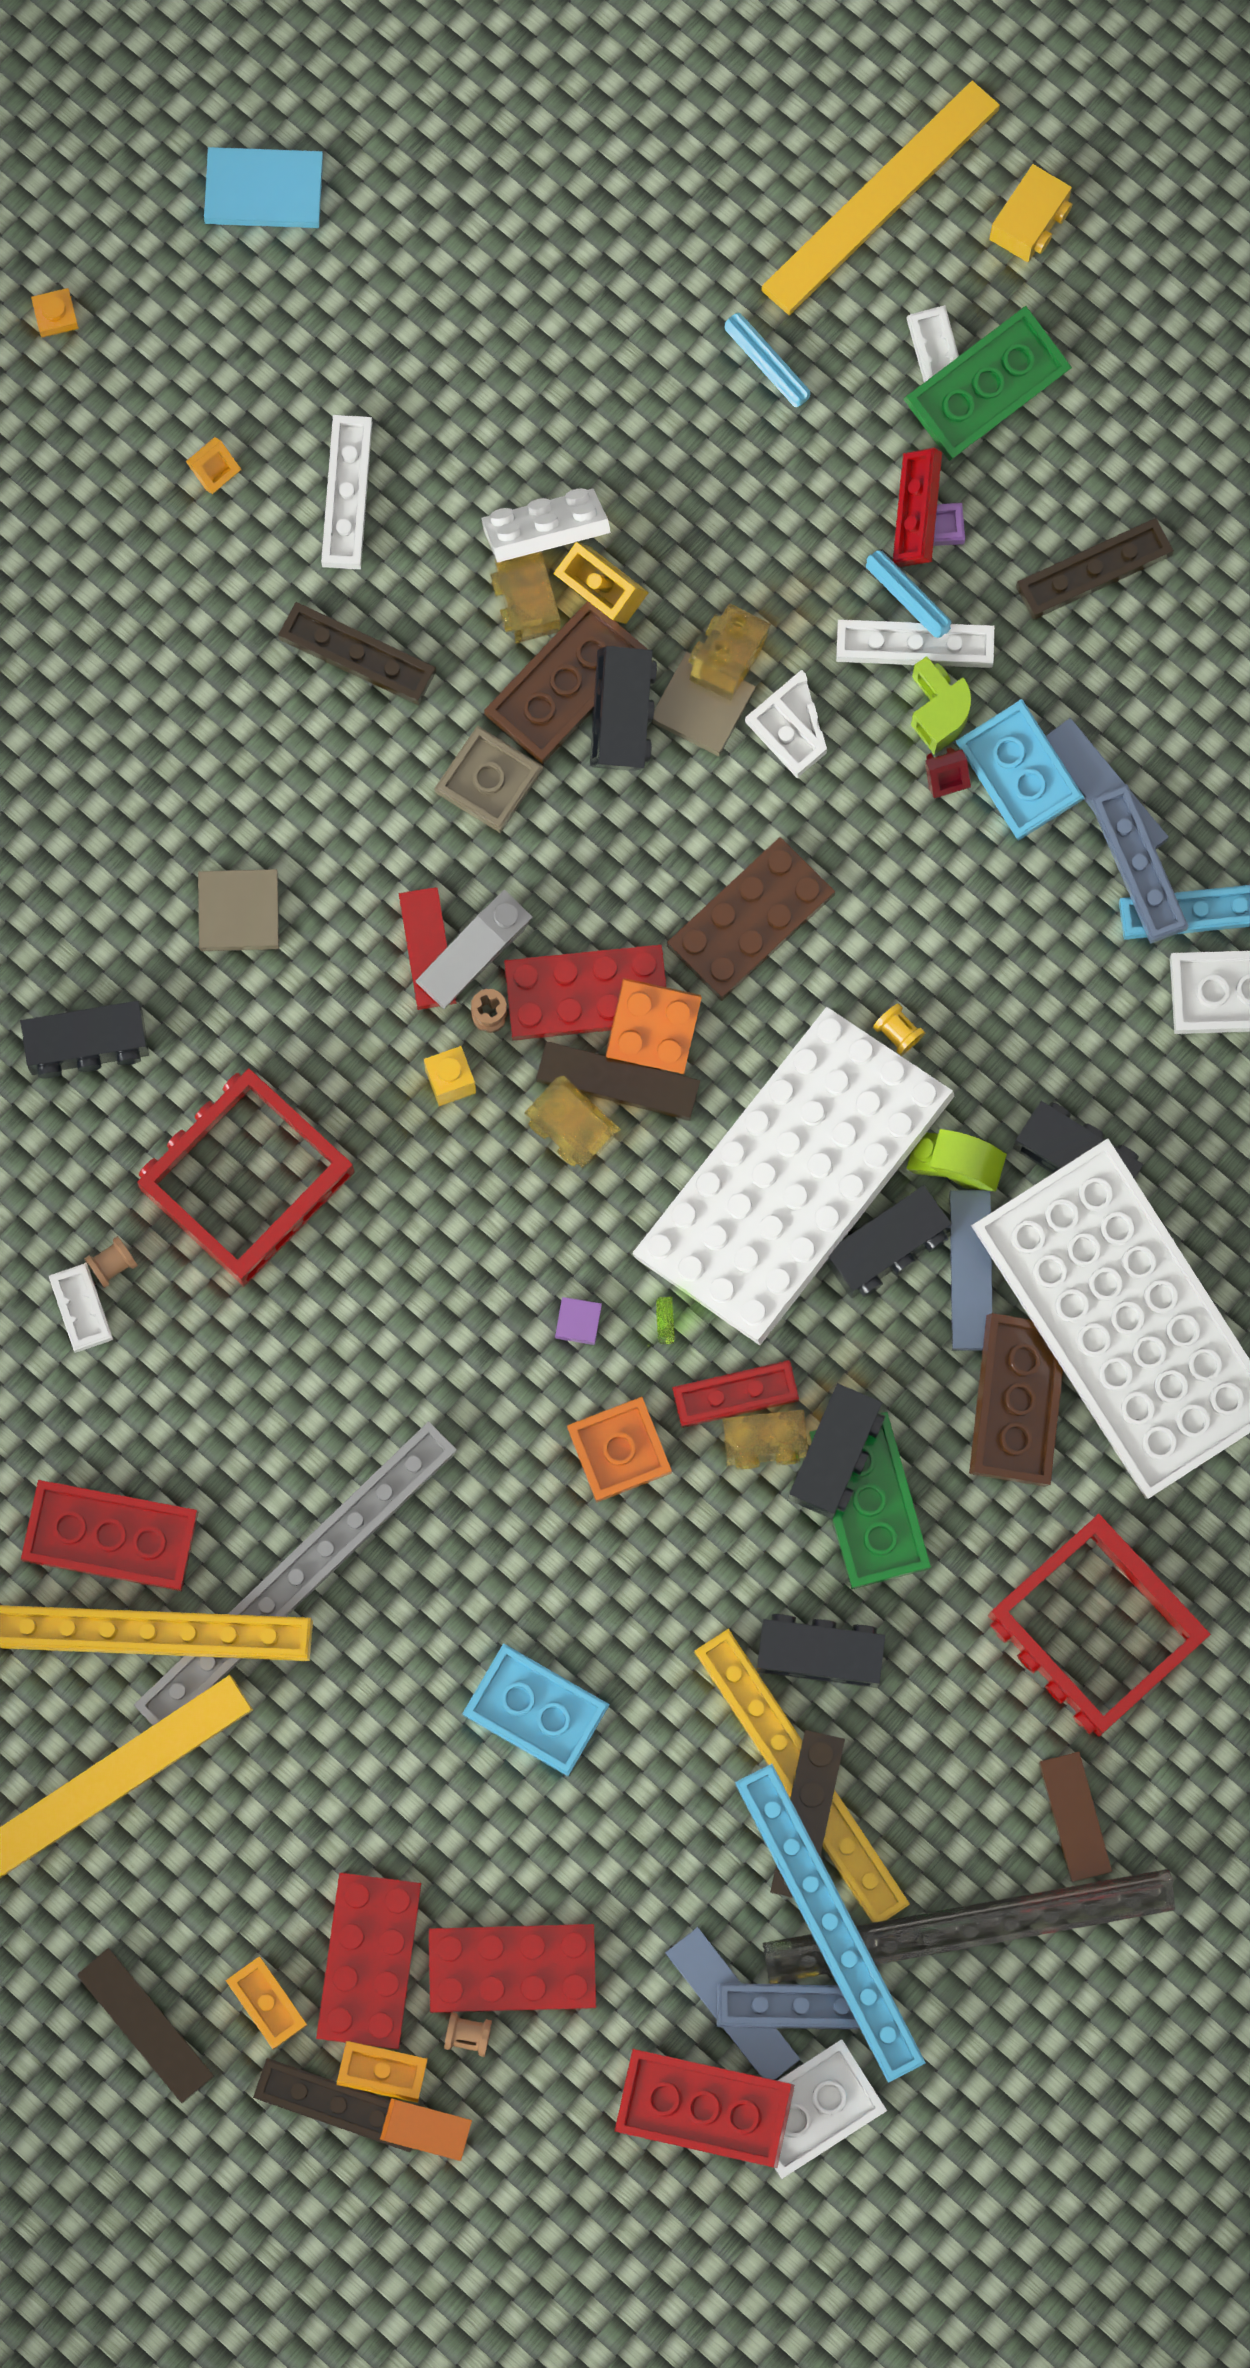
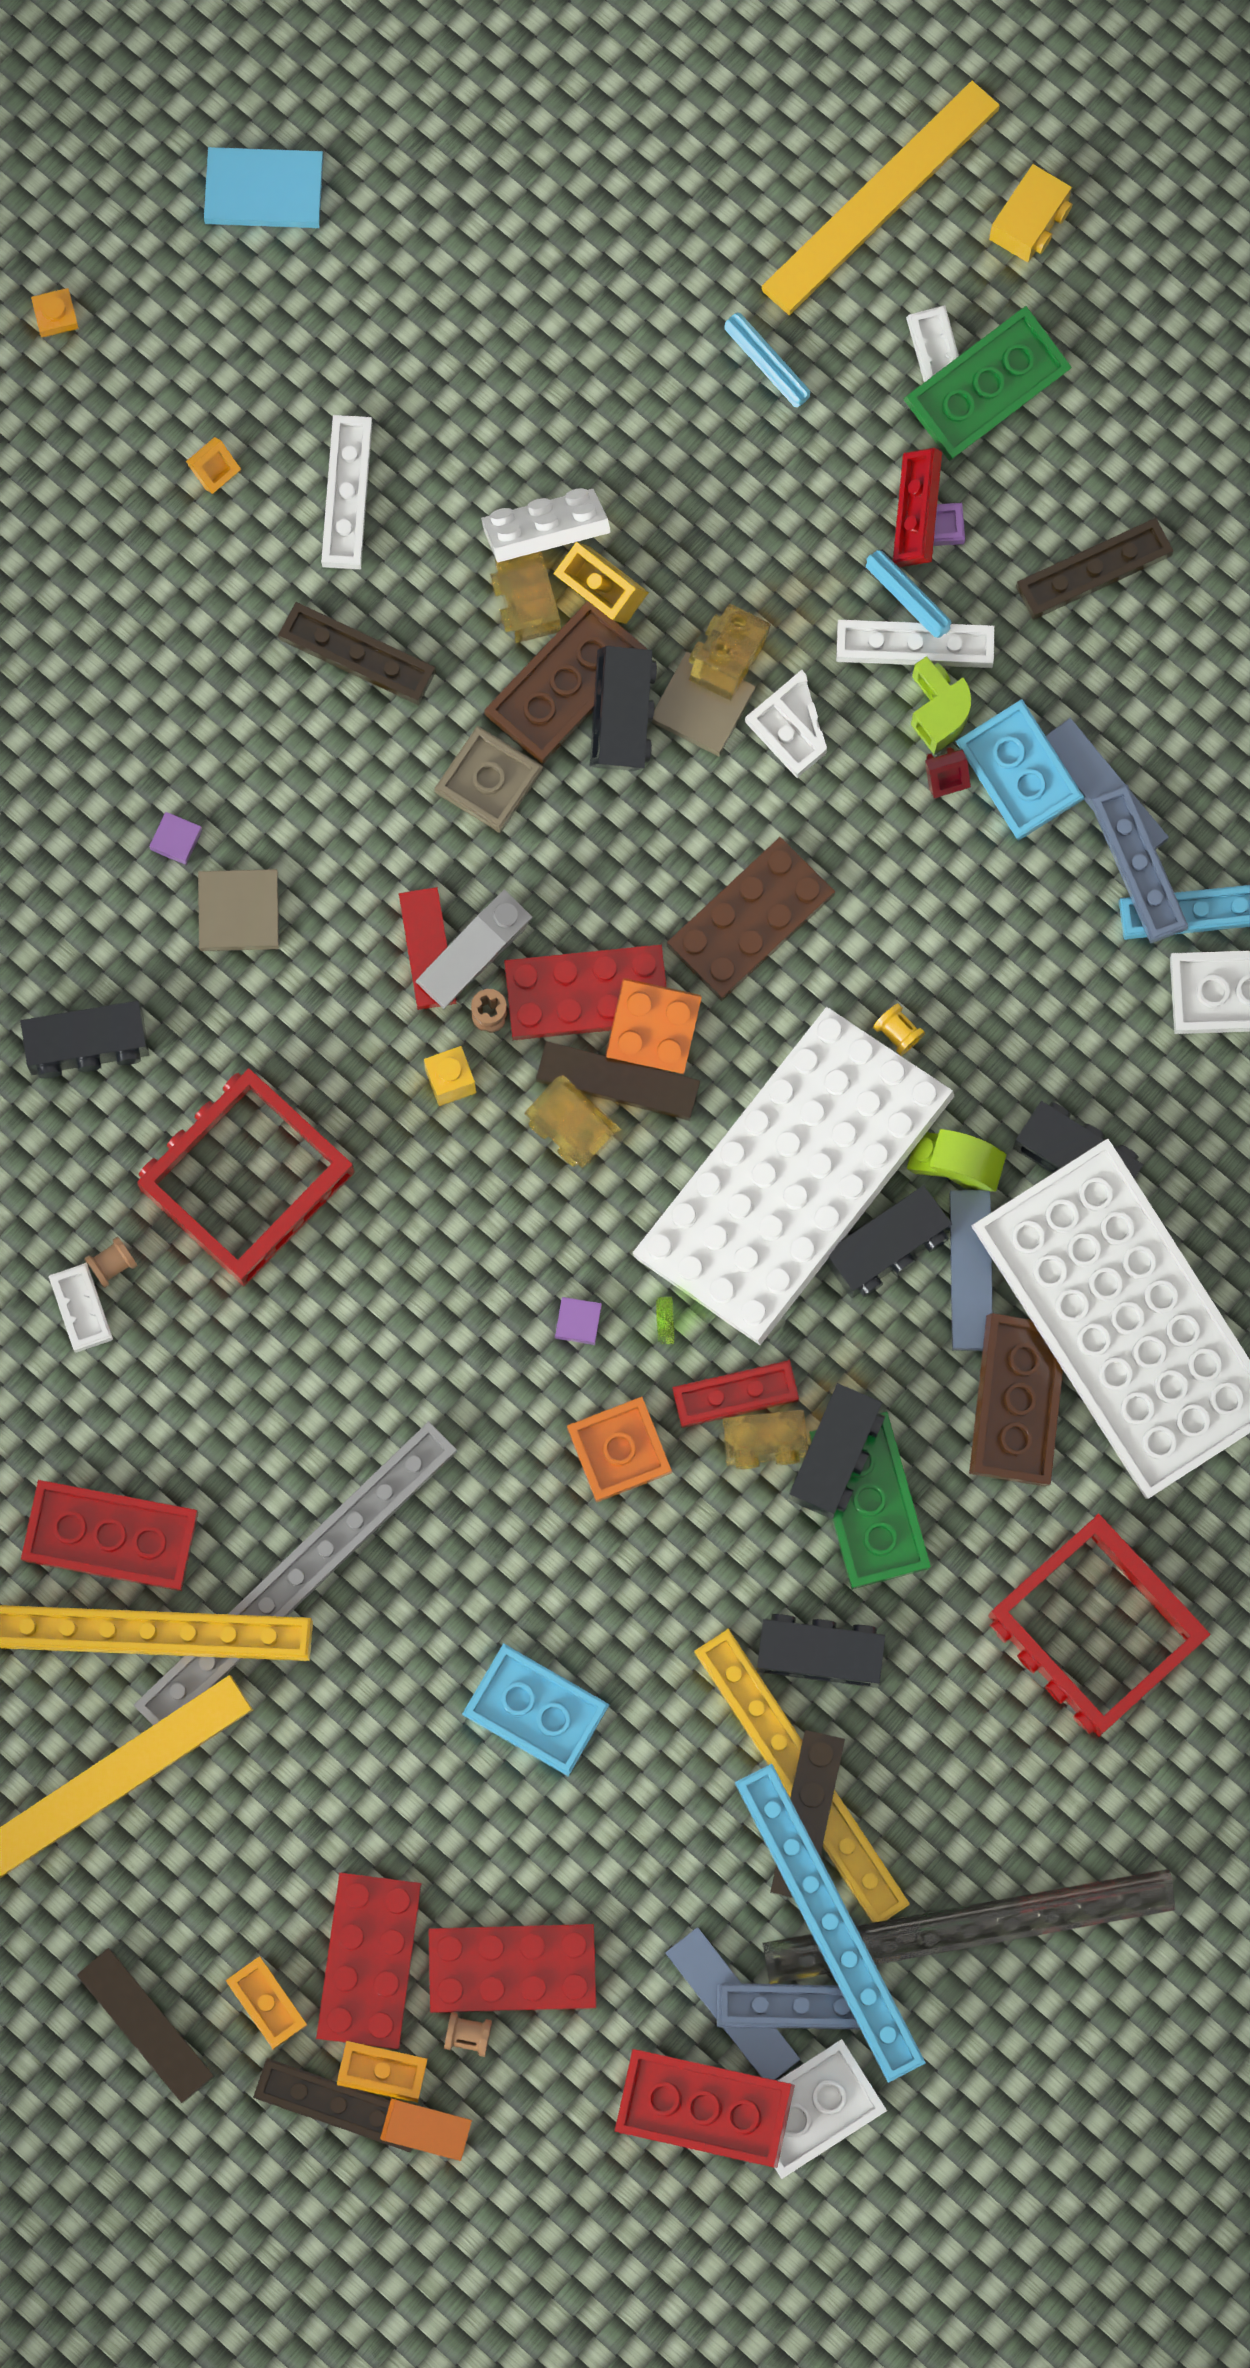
(175, 838): none -> medium lavender tile
(1075, 1817): reddish brown tile -> none

